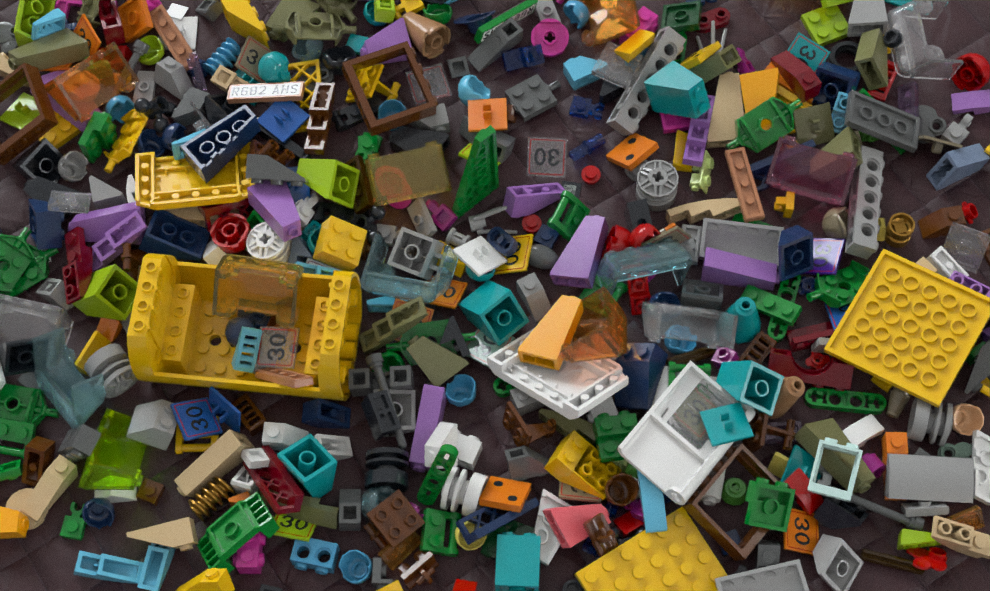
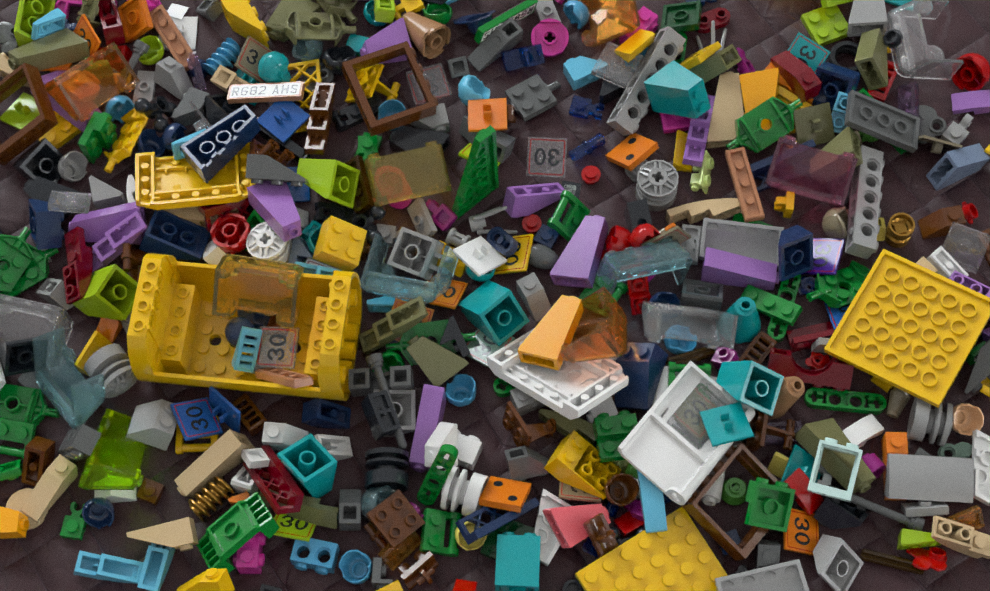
(304, 208): white plate -> none

